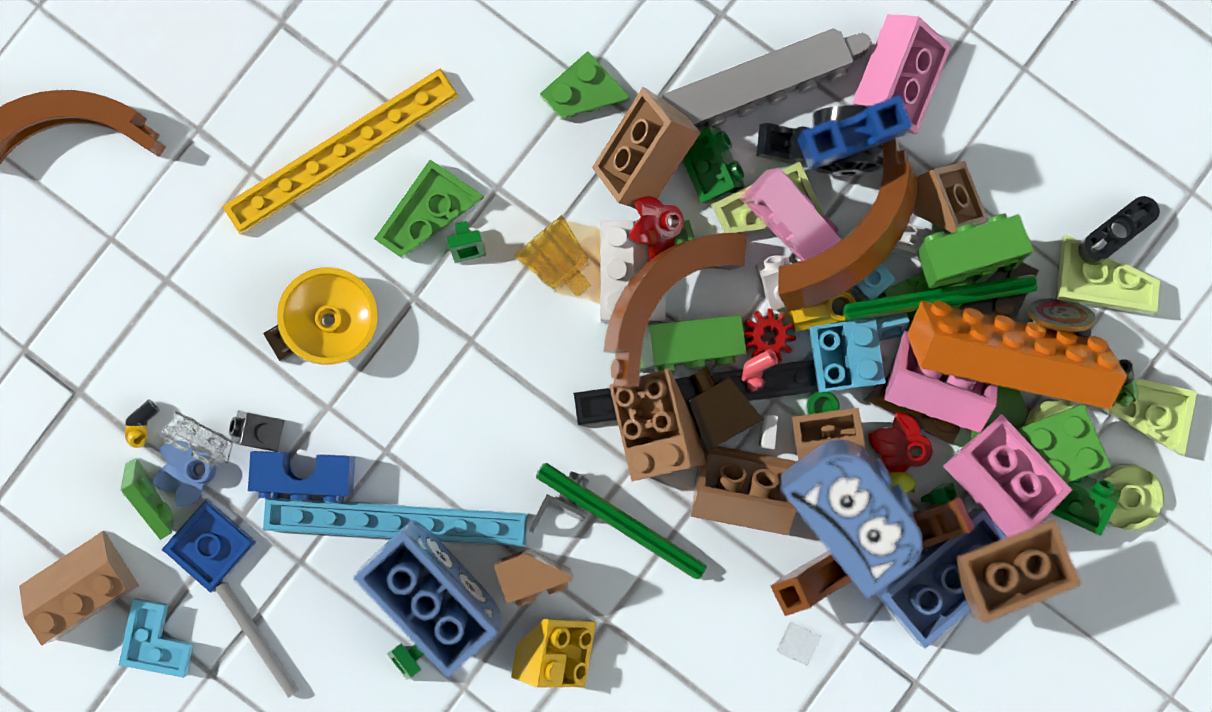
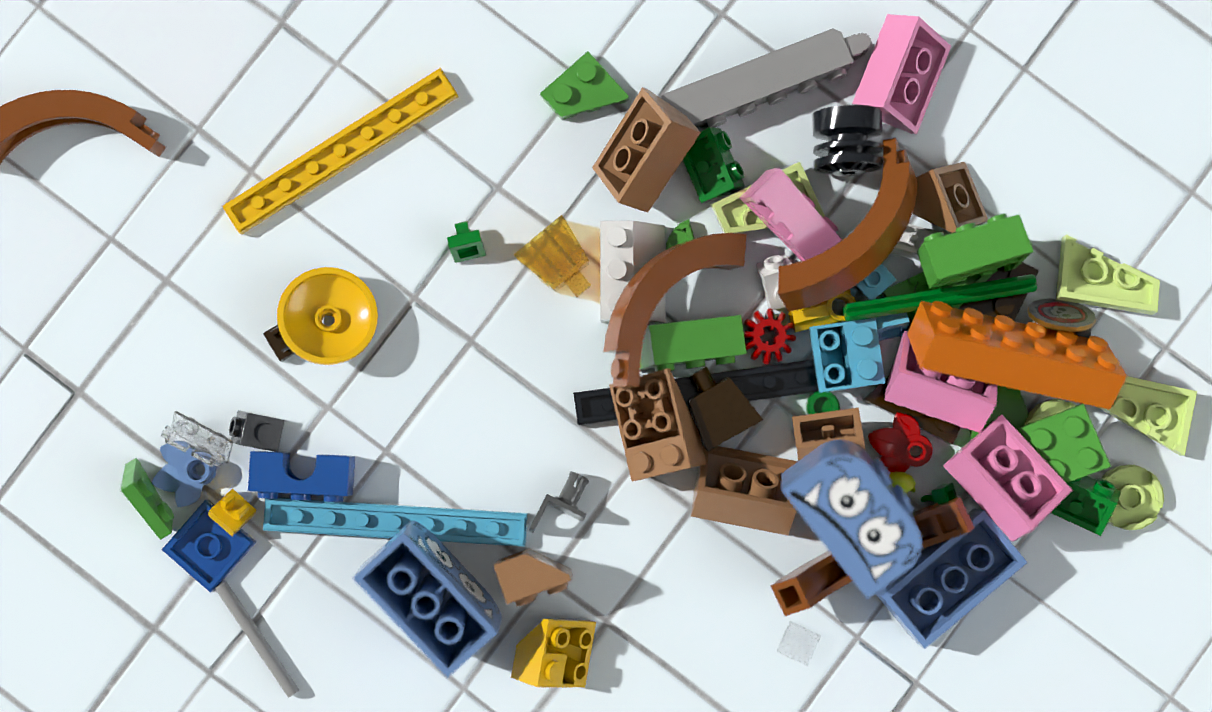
(75, 588): medium nougat slope -> none
(137, 424): arm -> none
(145, 646): medium azure plate -> none
(232, 512): none -> yellow tile
(406, 660): green tile -> none
(426, 209): bright green wing -> none
(621, 521): green axle -> none
(653, 225): red plate -> none
(754, 369): coral arm -> none
(768, 431): white tile -> none
(779, 143): black bracket -> none
(847, 137): blue arch -> none
(1017, 572): medium nougat slope -> none
(1124, 218): black beam -> none
(1129, 390): bright green arm -> none

